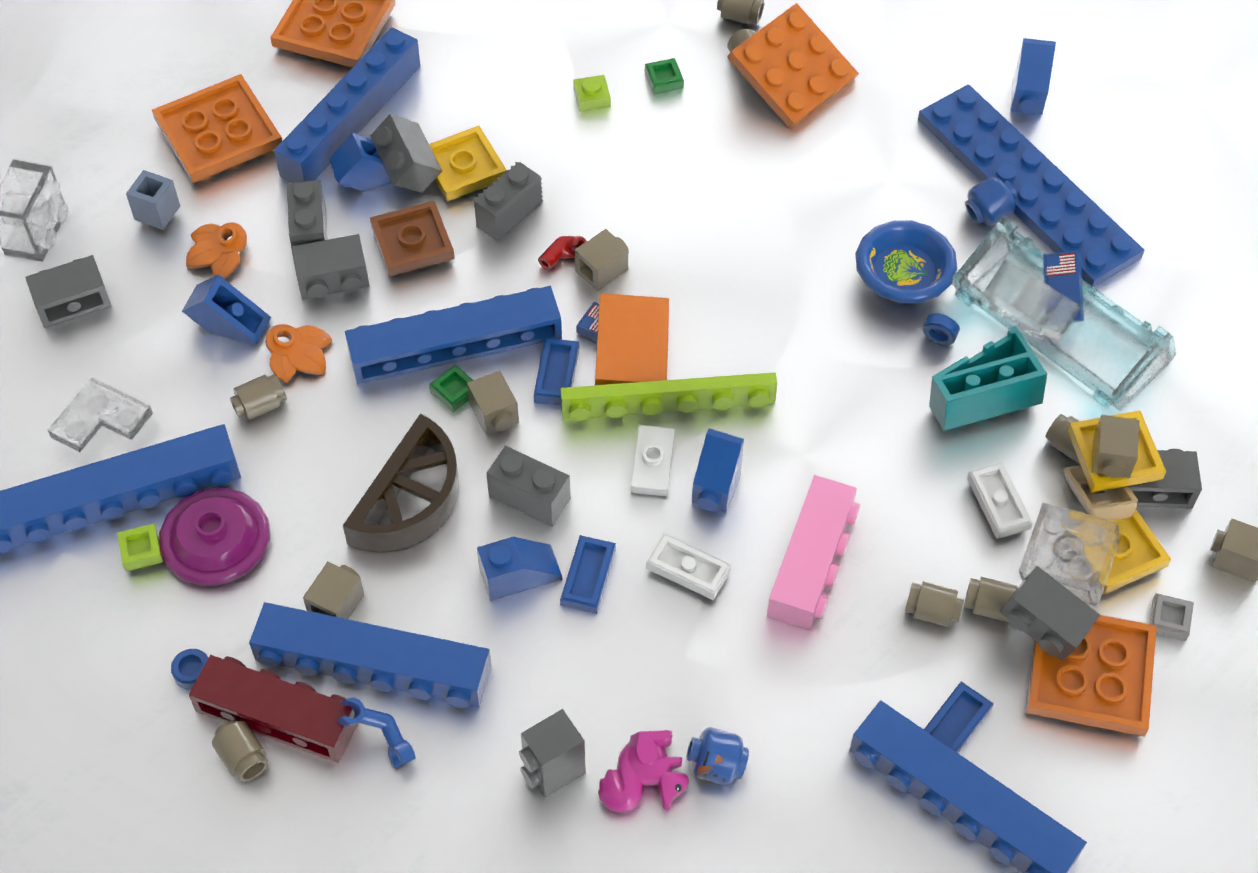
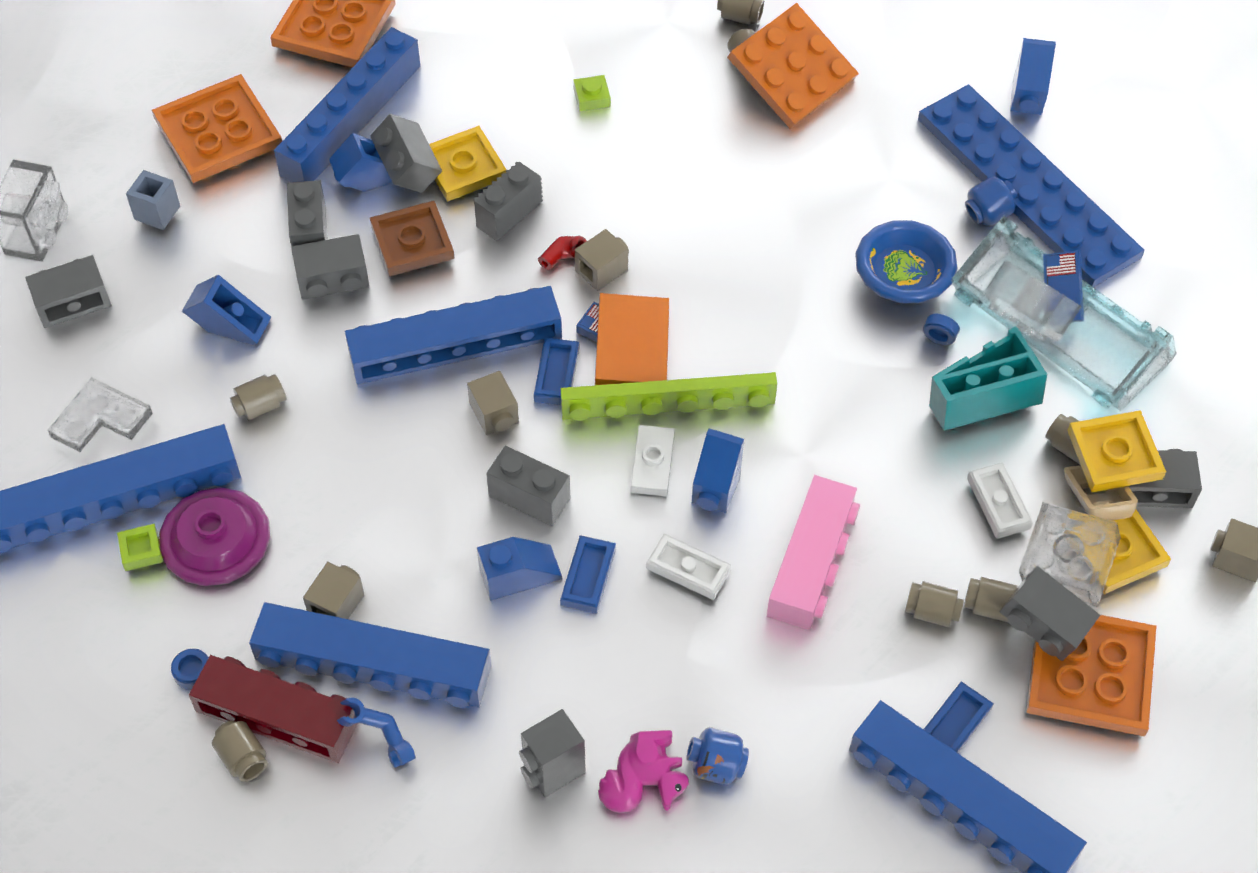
(215, 250): orange plate -> none
(300, 353): orange plate -> none
(361, 526): dark brown window -> none
(451, 388): green tile -> none
(664, 75): green tile -> none
(1115, 446): dark tan brick -> none
(1171, 616): light grey tile -> none

